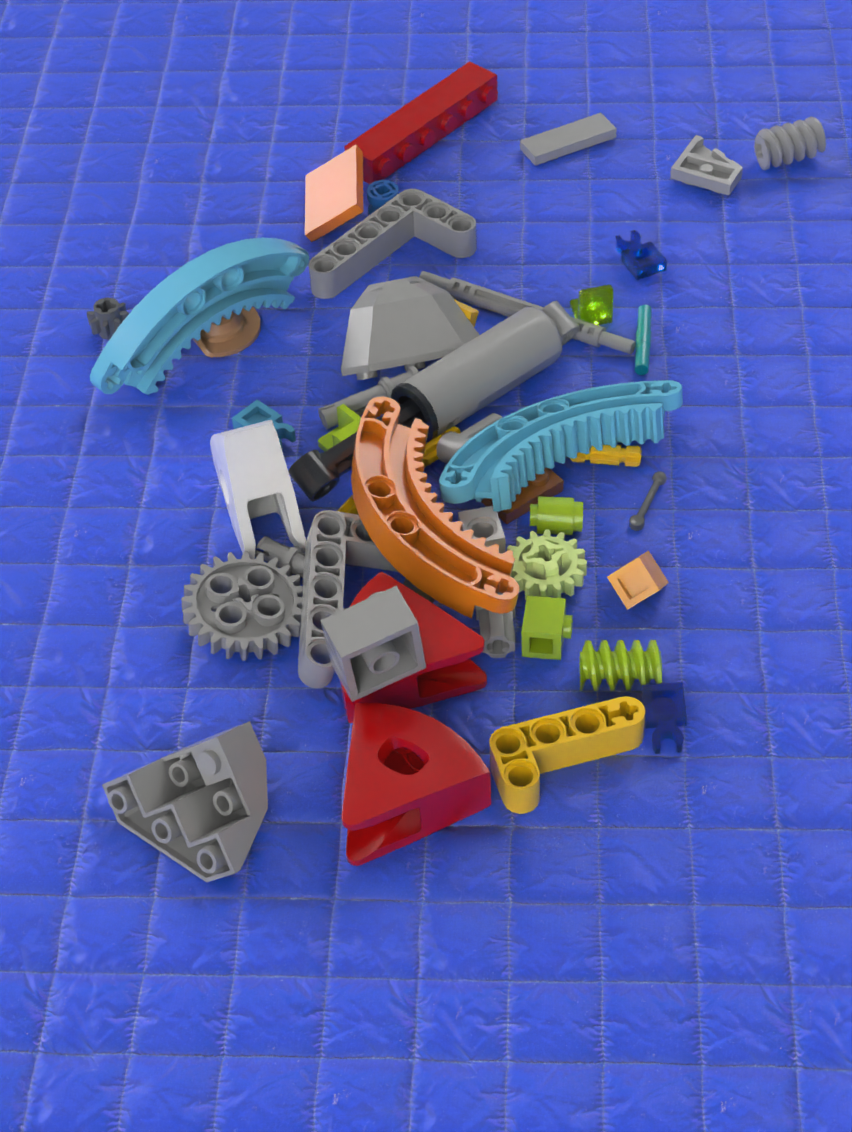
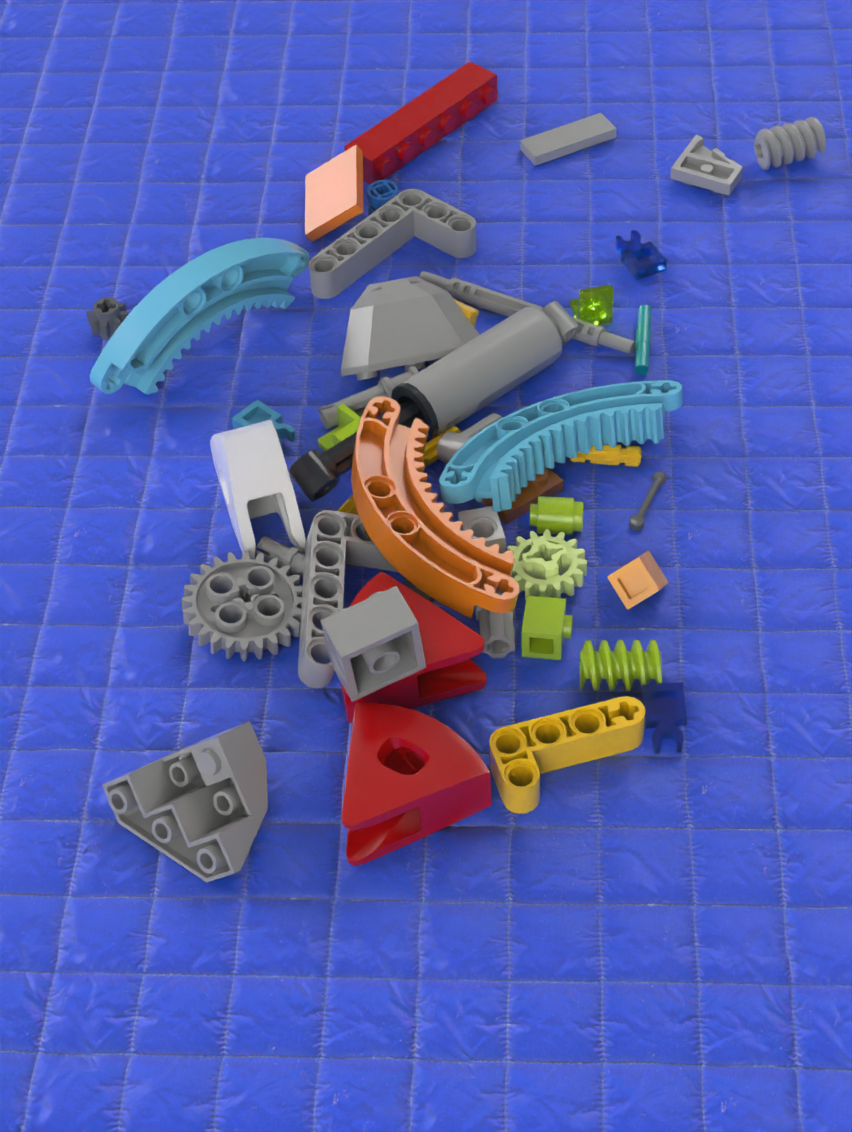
(231, 334): medium nougat hat -> none

